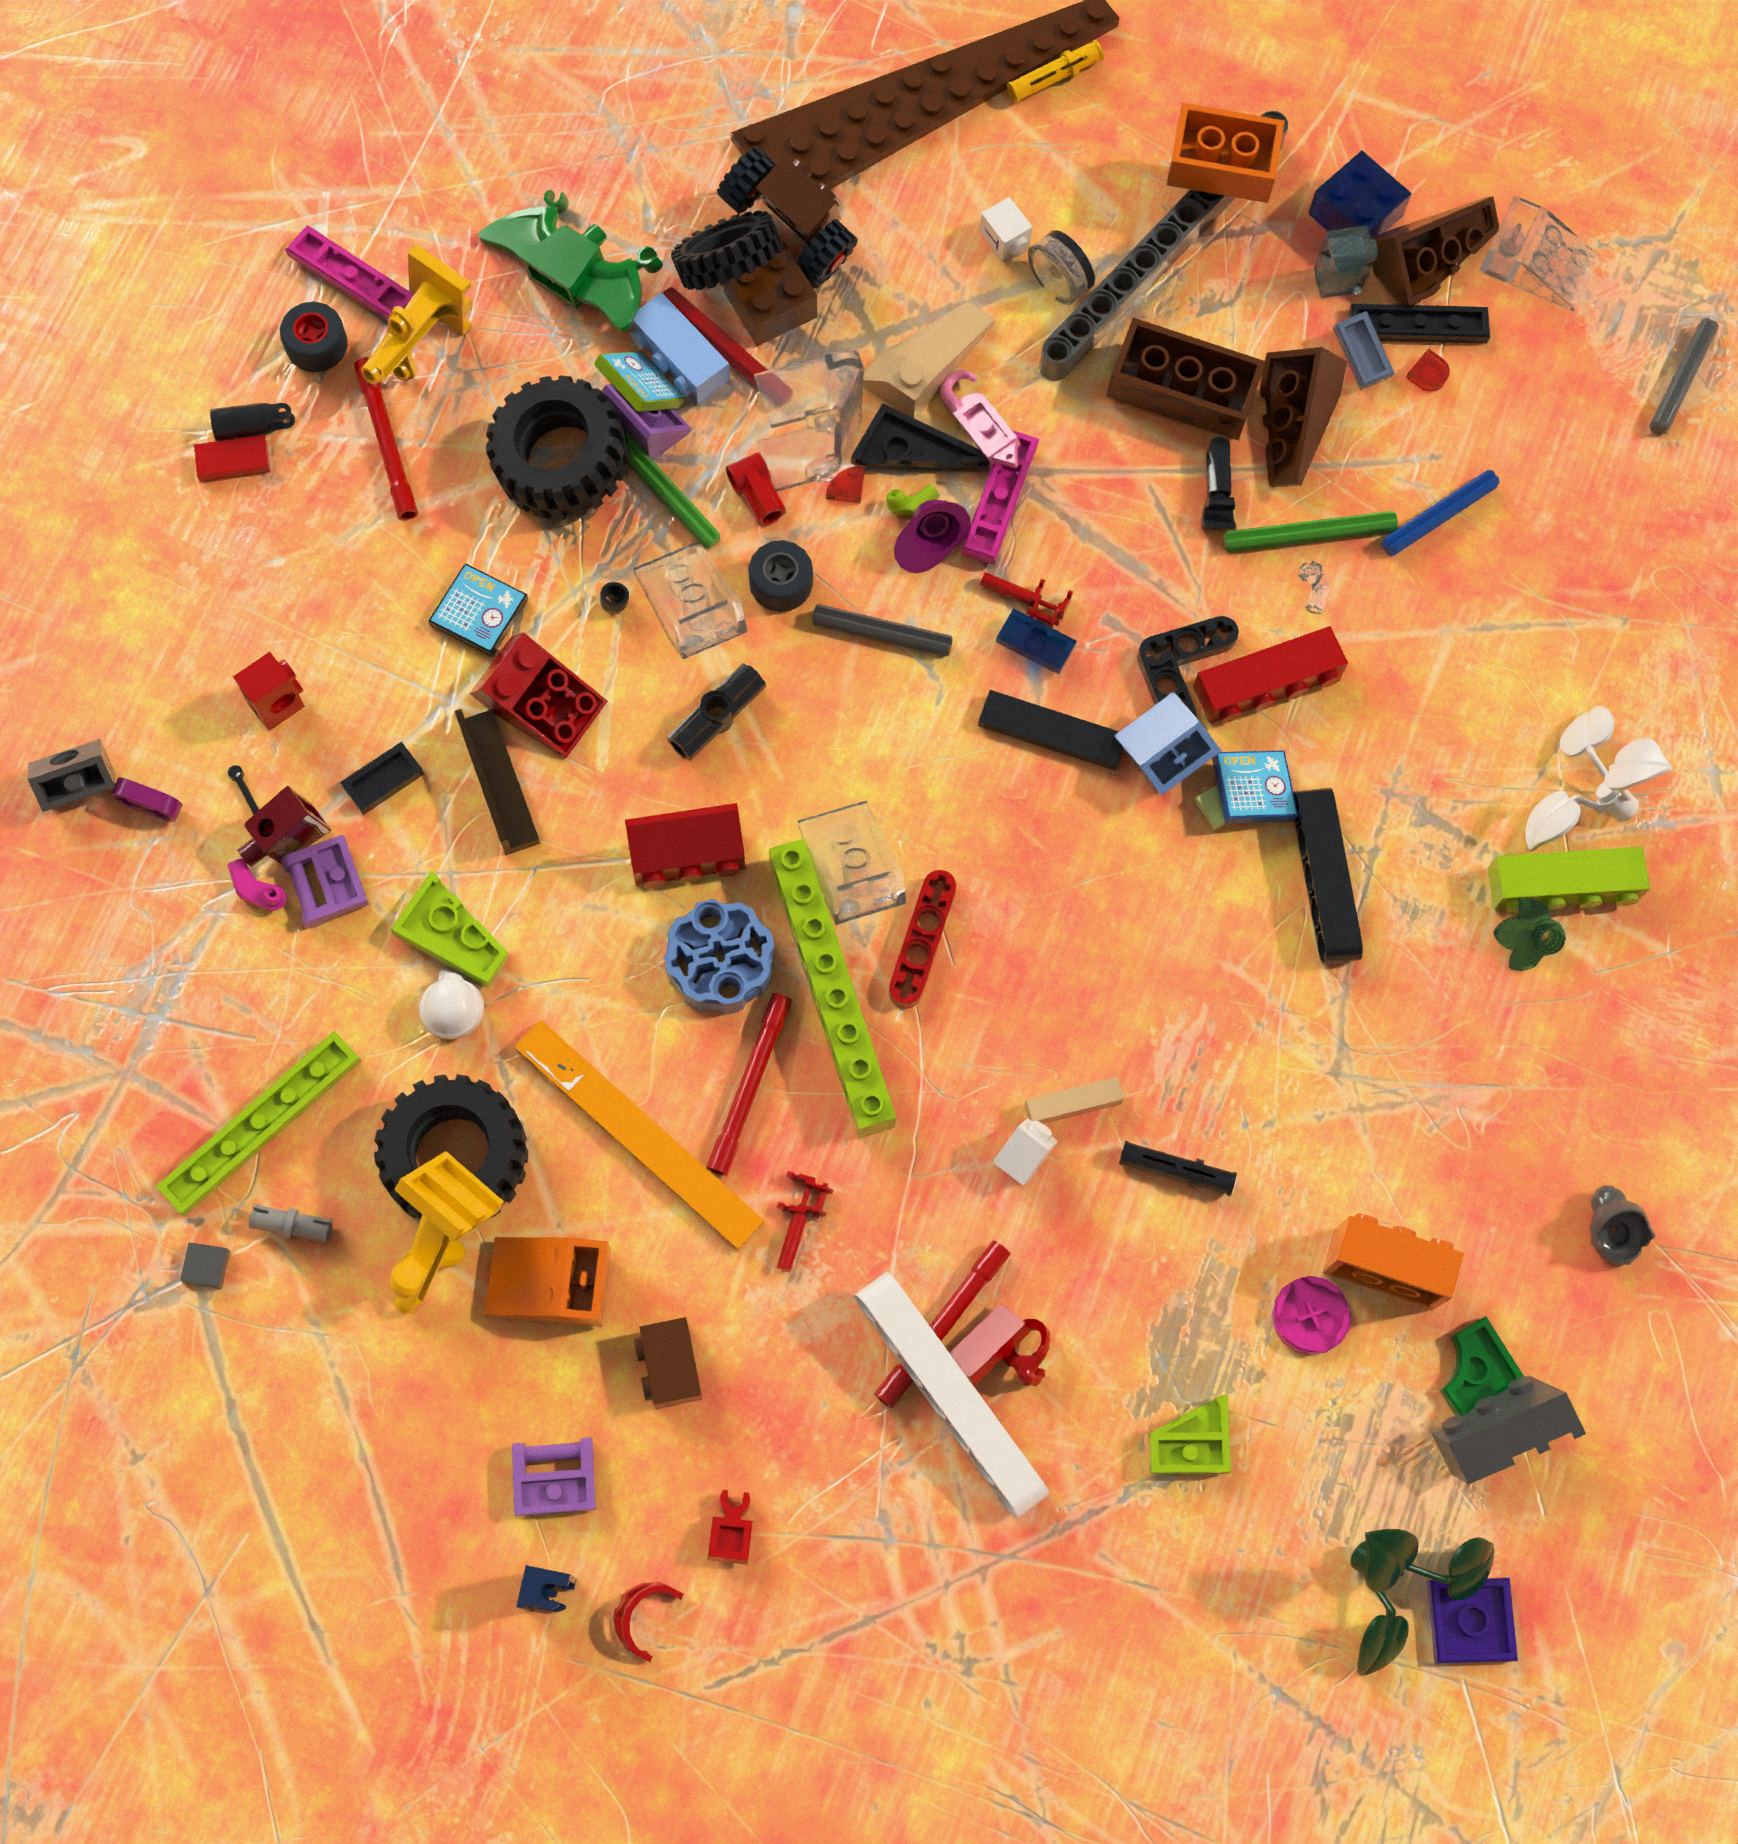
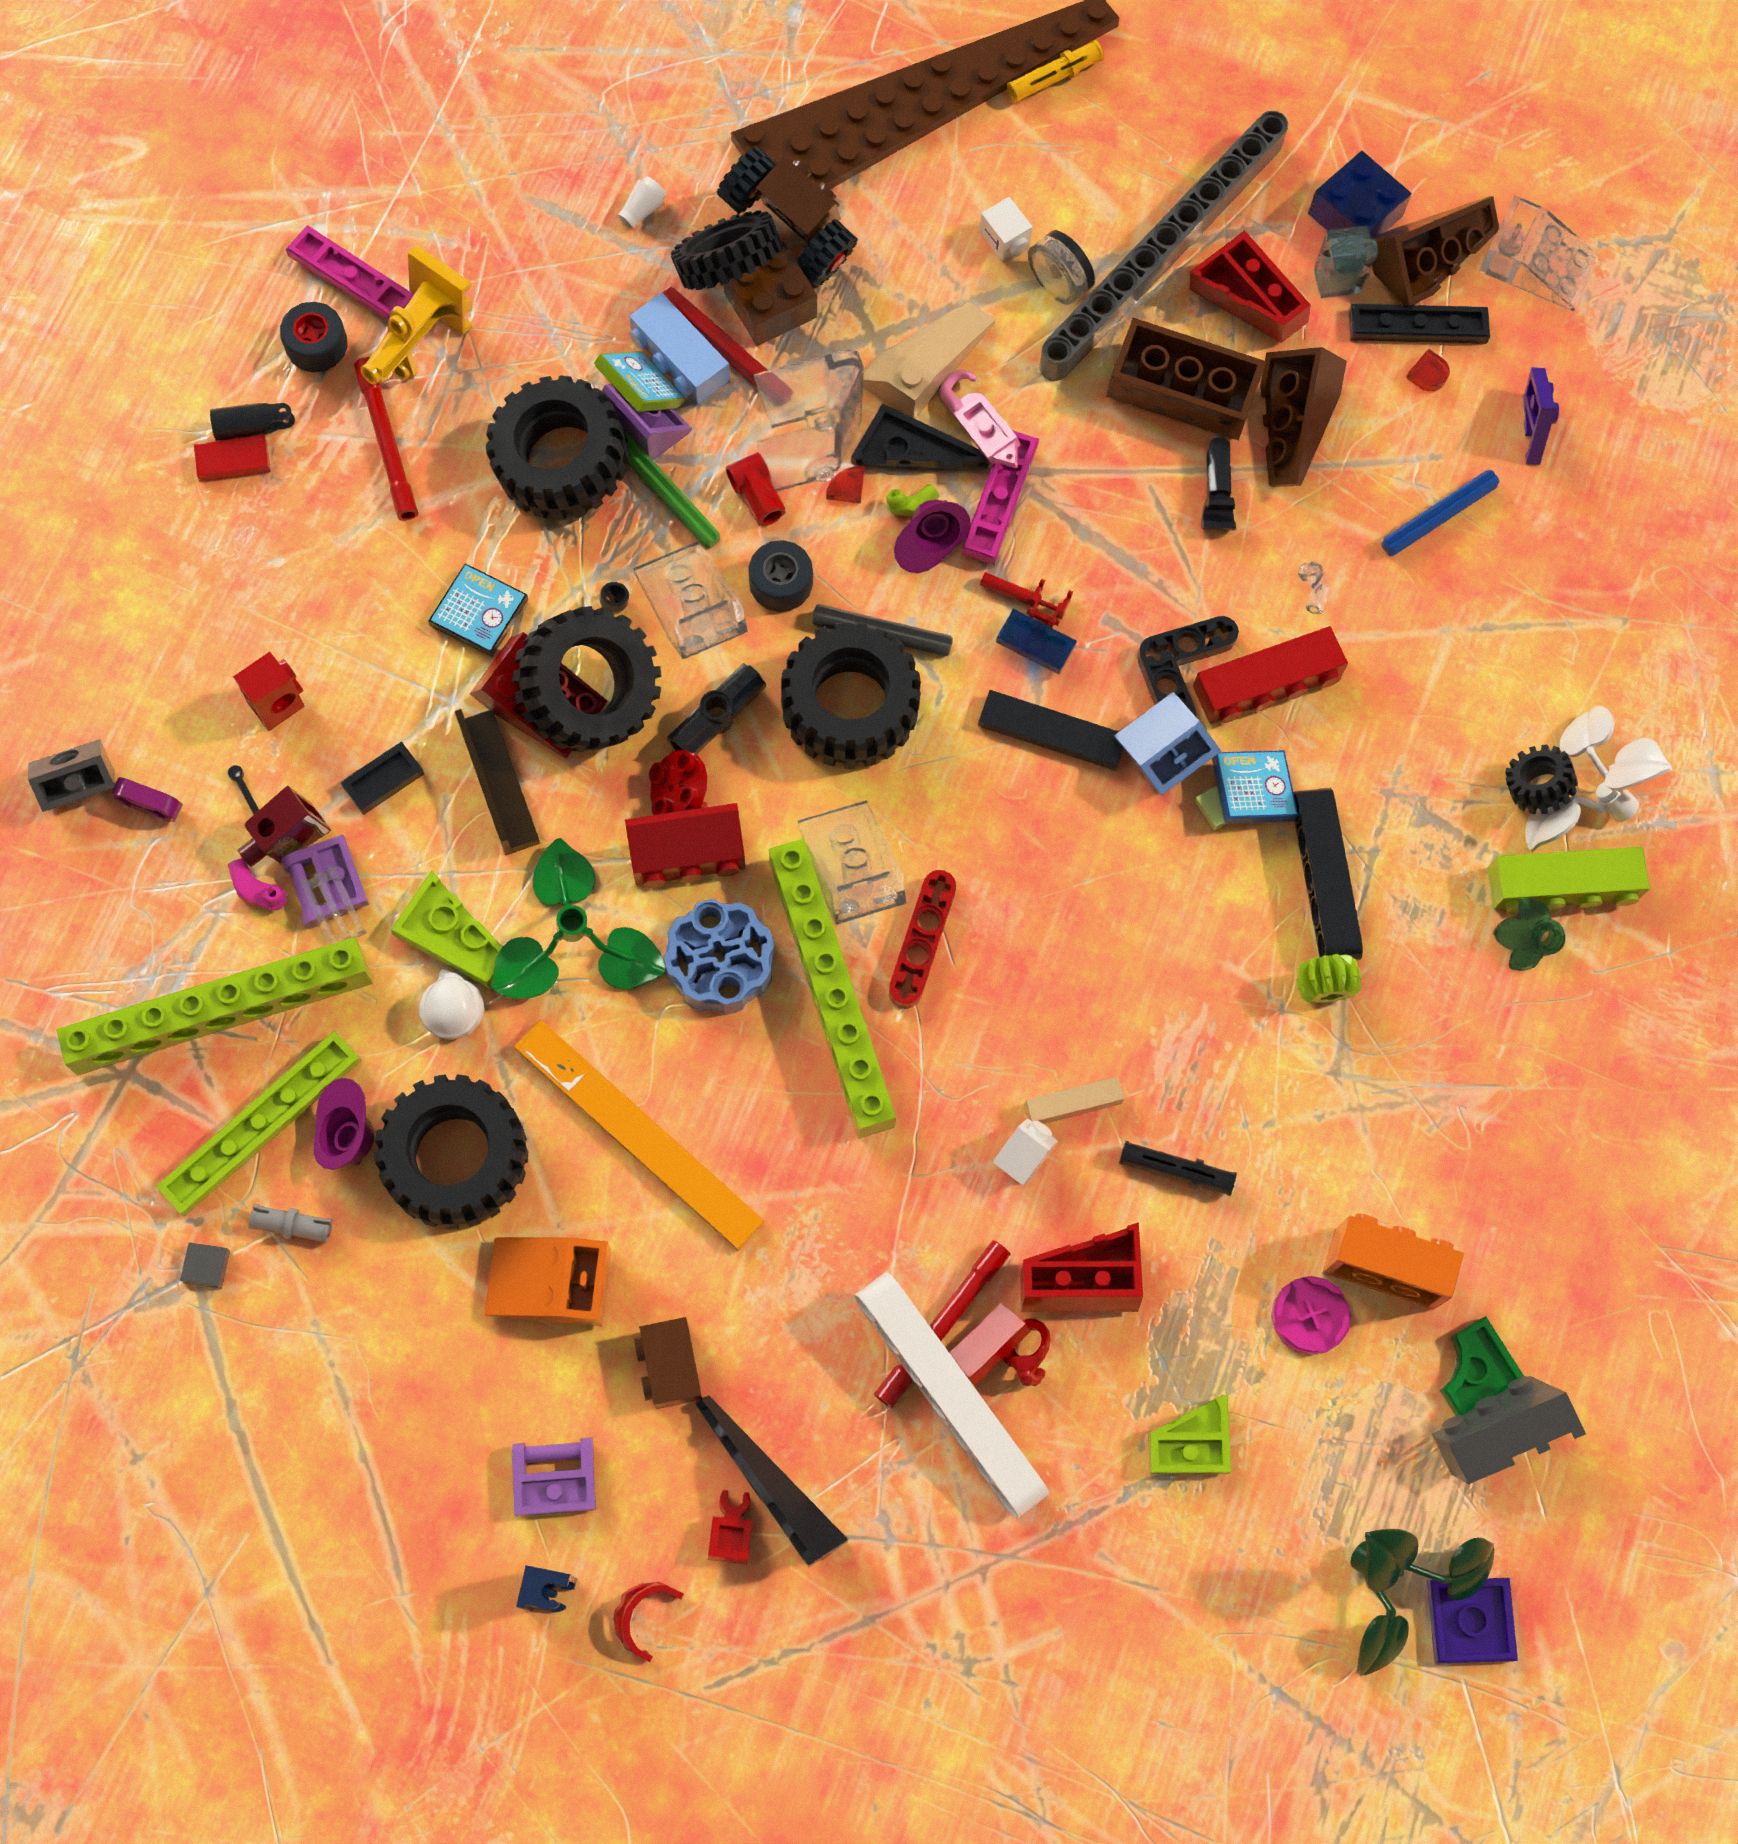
(214, 1006): none -> lime brick
(320, 880): none -> clear tile
(342, 1128): none -> magenta piece
(450, 1207): yellow piece -> none
(527, 971): none -> green plant
(571, 262): green torso -> none
(627, 658): none -> black tyre
(643, 201): none -> white cone
(678, 783): none -> red plate
(728, 1141): red piece -> none
(795, 1513): none -> black wedge
(799, 1218): red piece -> none
(850, 651): none -> black tyre
(1086, 1276): none -> red wedge
(1225, 152): orange brick -> none
(1251, 288): none -> red wedge
(1310, 531): bright green axle -> none
(1328, 978): none -> lime gear
(1363, 350): sand blue tile -> none
(1539, 413): none -> dark purple wing
(1546, 794): none -> black tyre
(1632, 1226): dark grey piece -> none
(1684, 376): dark grey axle -> none

